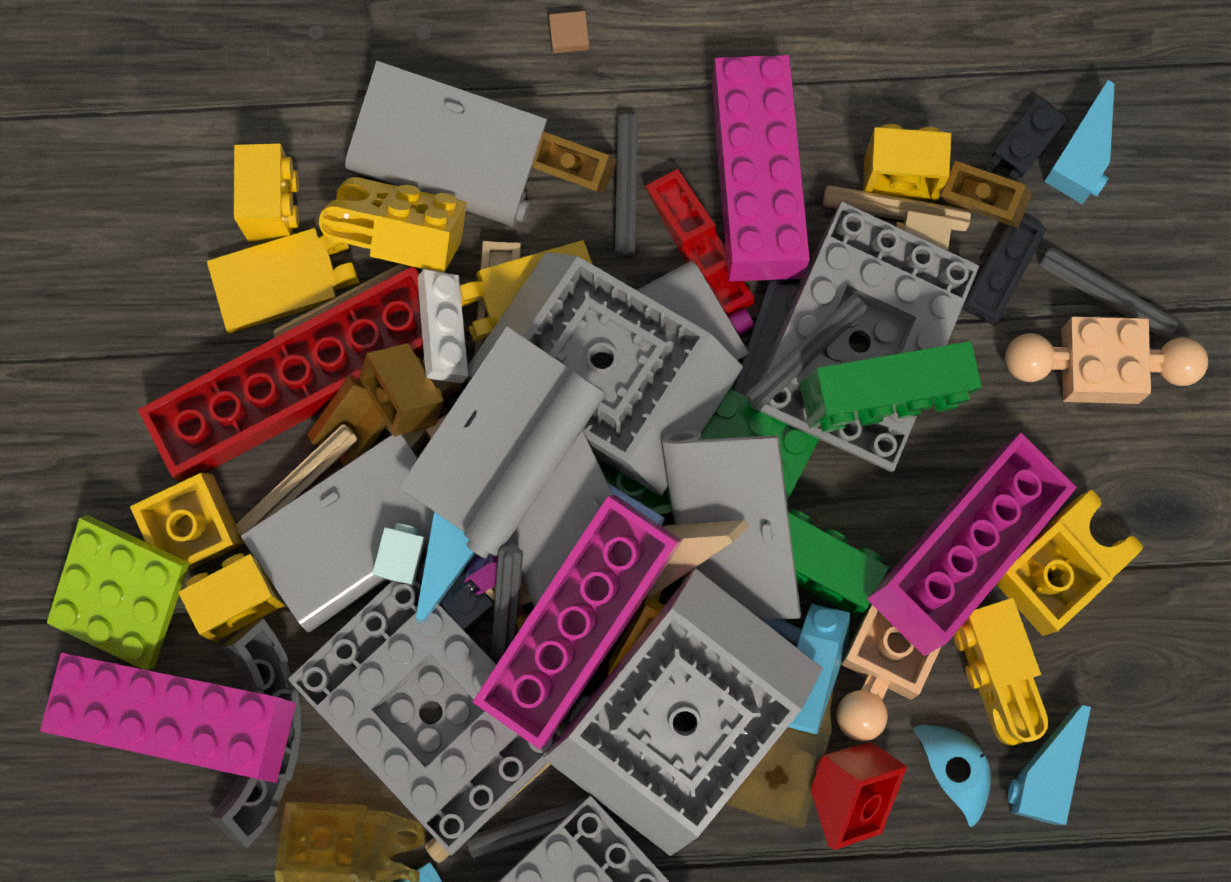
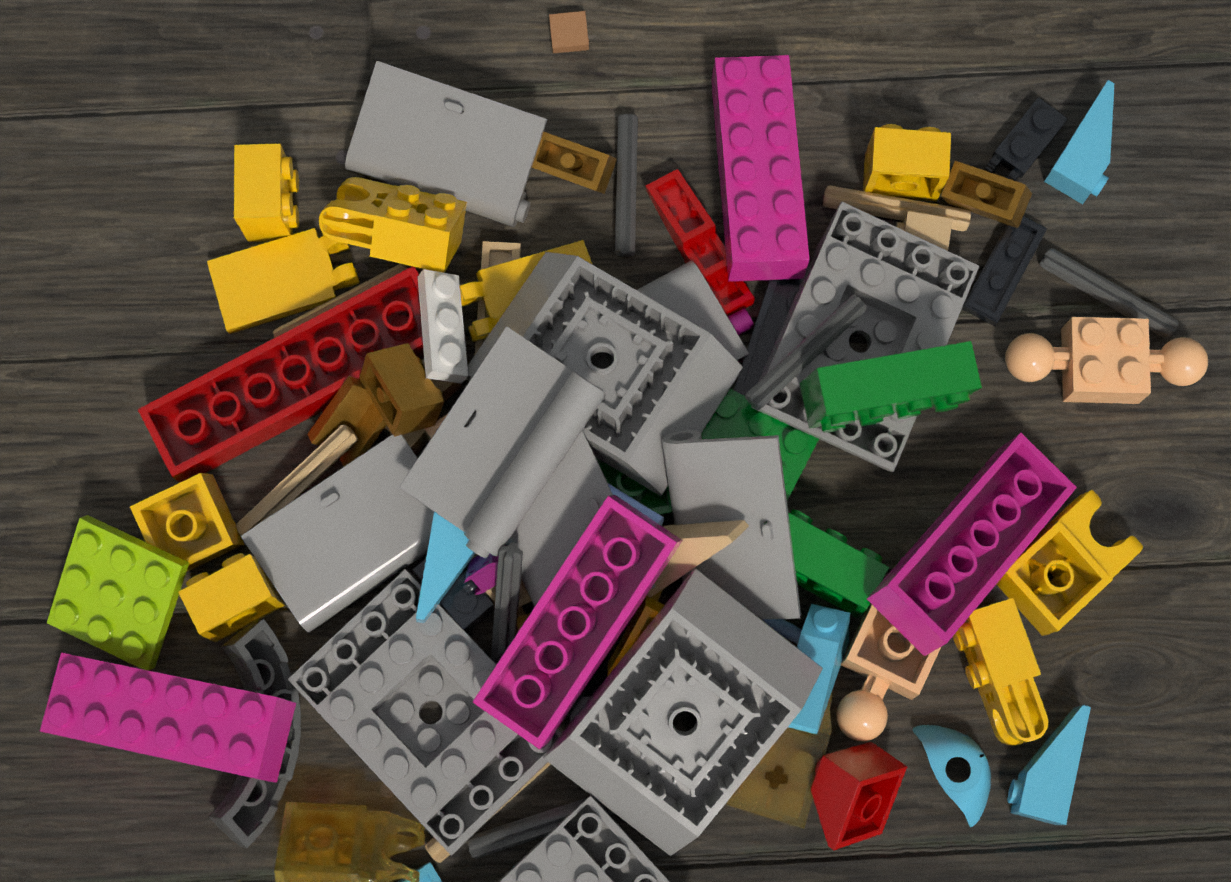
(399, 554): light aqua brick -> none

